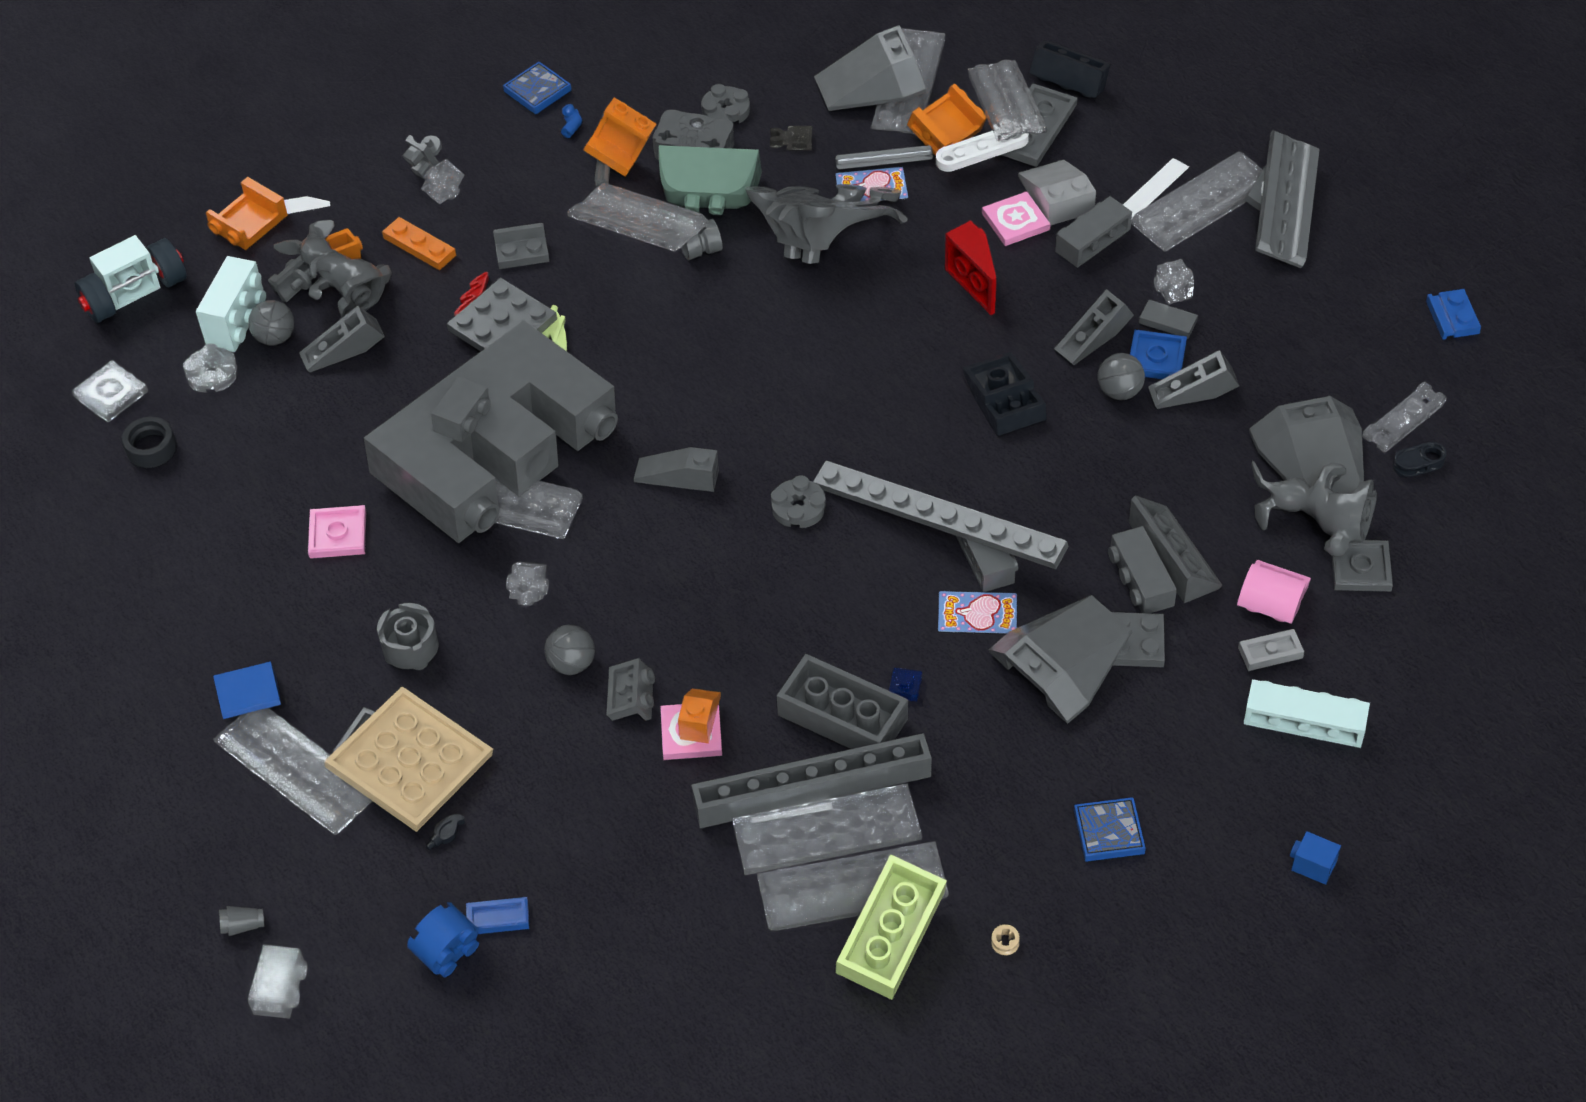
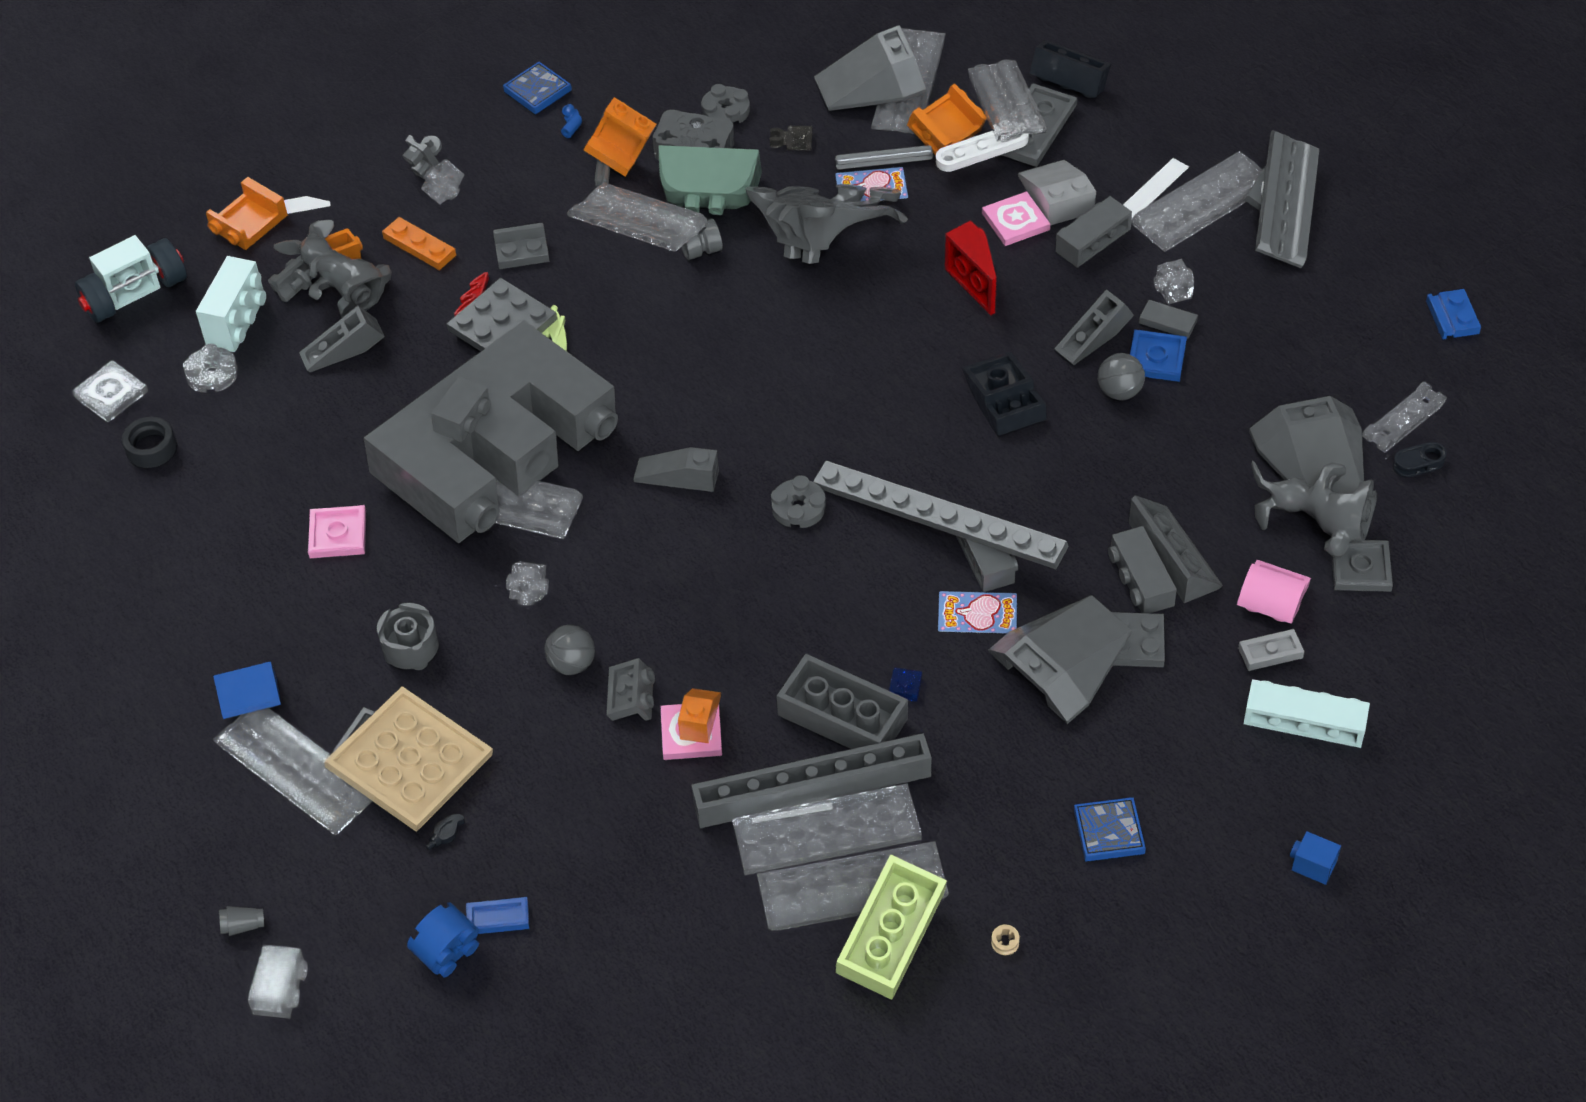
(271, 322): dark grey piece -> none
(1195, 383): dark grey slope -> none

